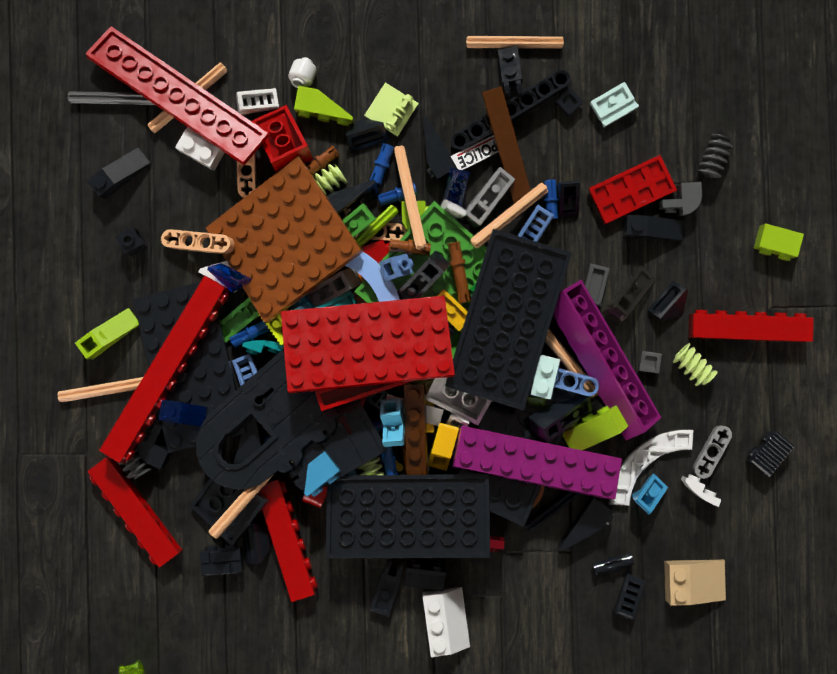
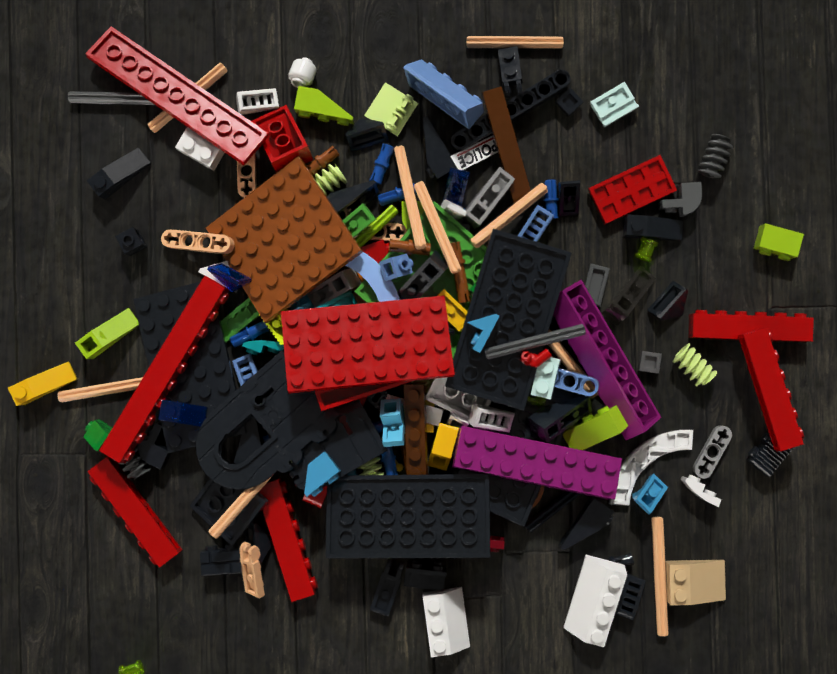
(42, 384): none -> yellow slope
(97, 433): none -> green slope
(251, 570): none -> light nougat hinge
(437, 227): none -> light nougat axle
(443, 92): none -> medium blue slope
(479, 413): none -> white slope
(486, 325): none -> dark azure slope
(535, 341): none -> dark grey axle
(535, 360): none -> red arm
(595, 600): none -> white slope
(646, 249): none -> clear neon green bush
(660, 576): none -> light nougat axle
(771, 389): none -> red brick

